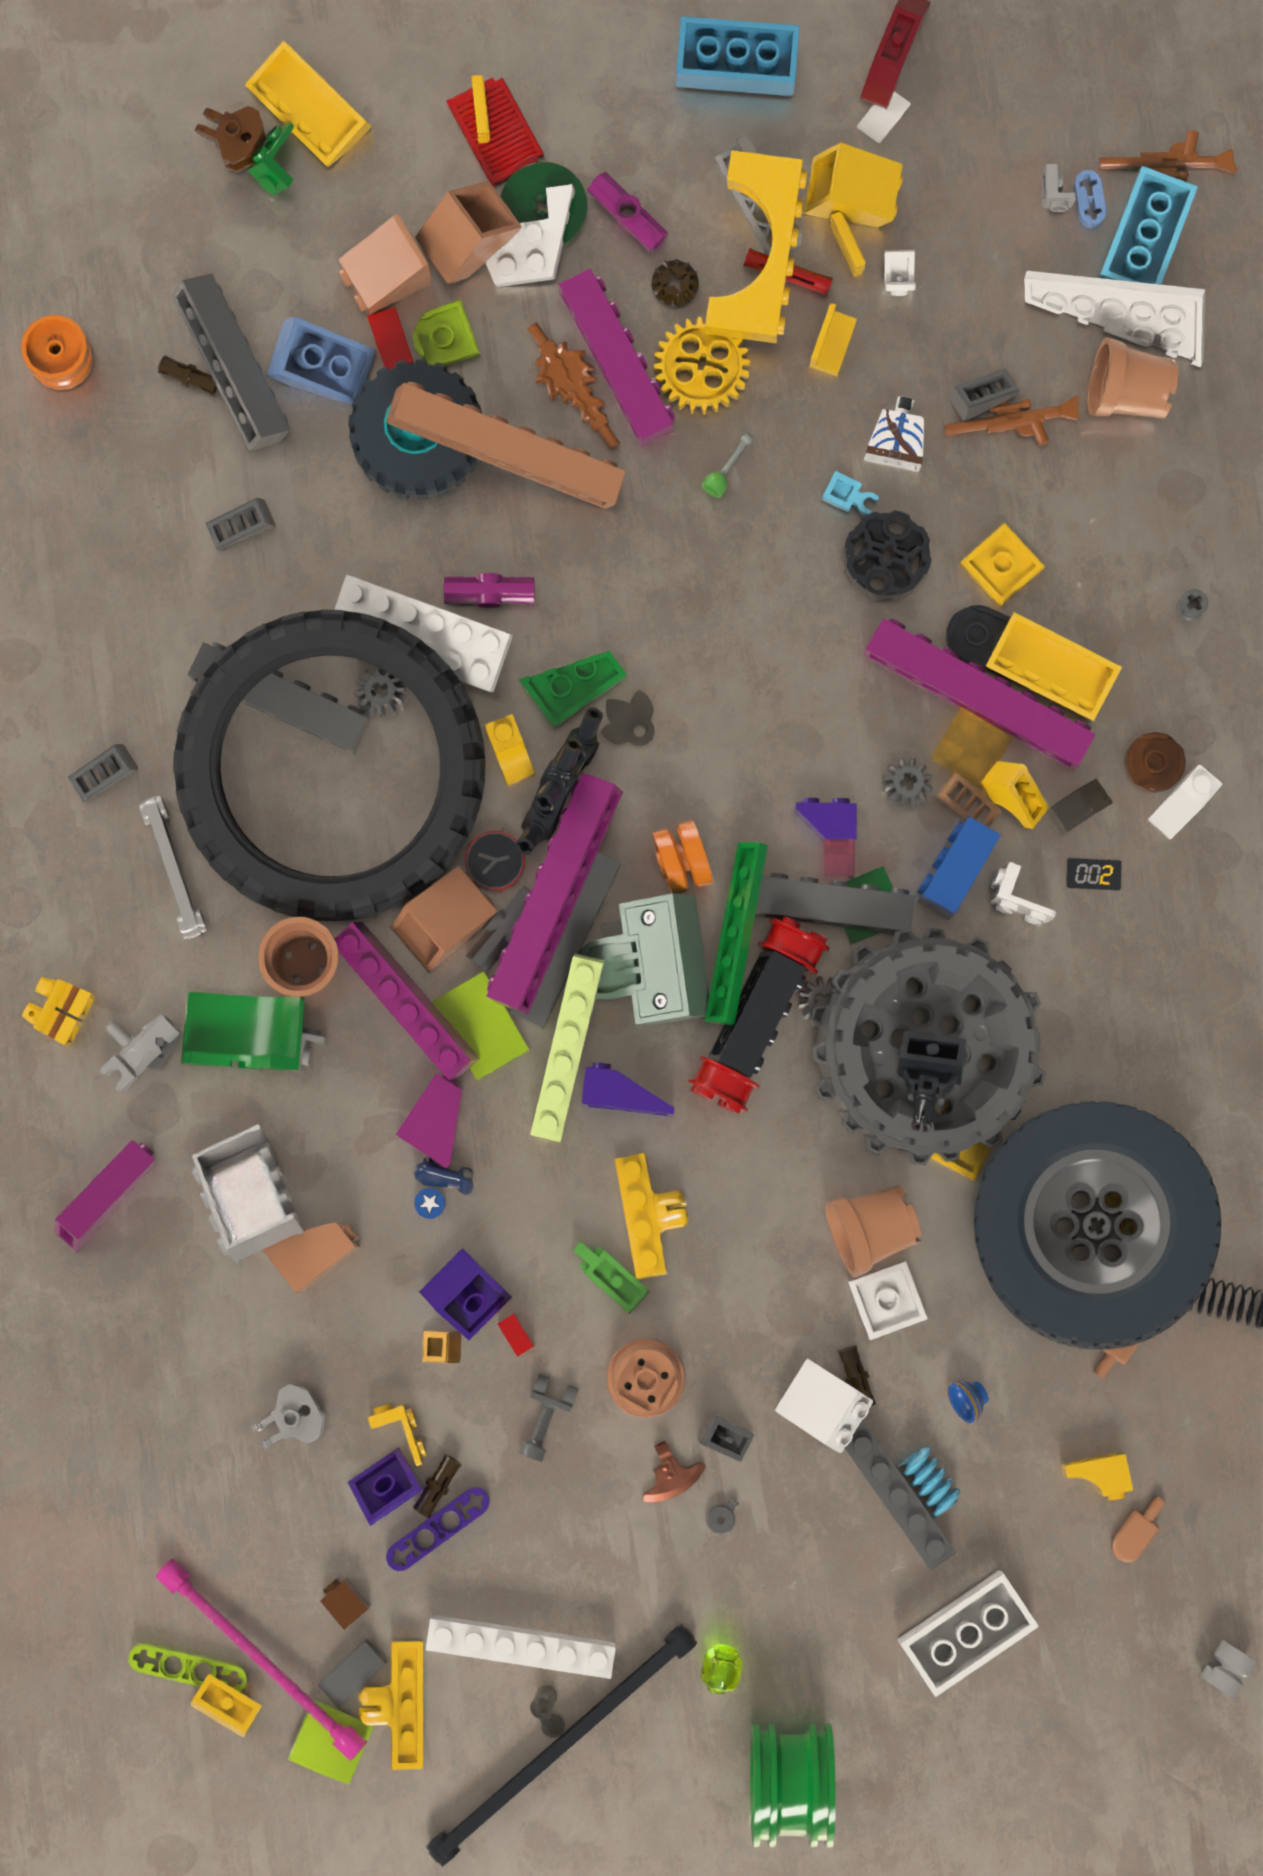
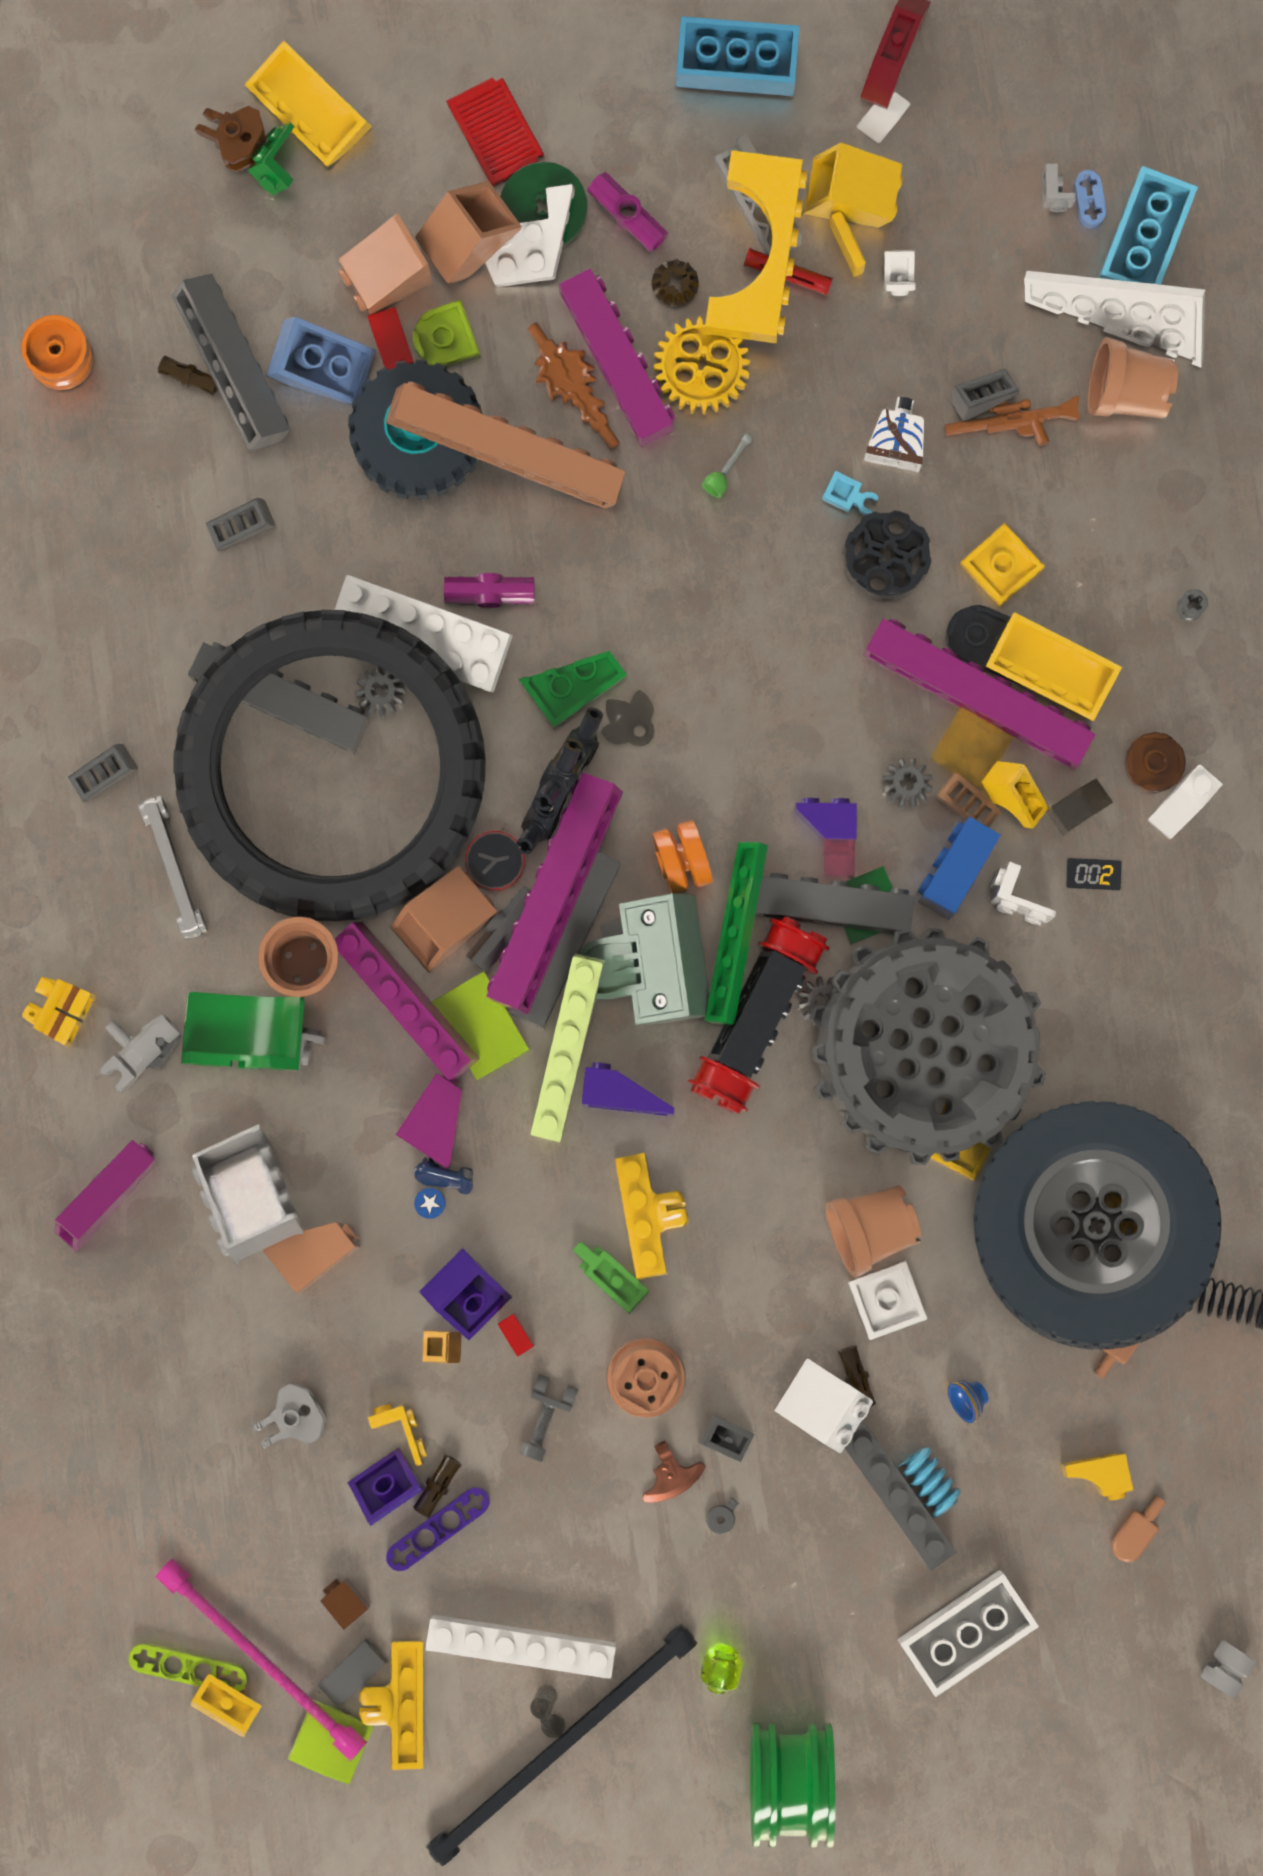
(480, 109): yellow tile -> none
(509, 749): yellow arch -> none
(832, 341): yellow panel -> none
(931, 1068): black brick -> none
(1179, 156): dark orange piece -> none

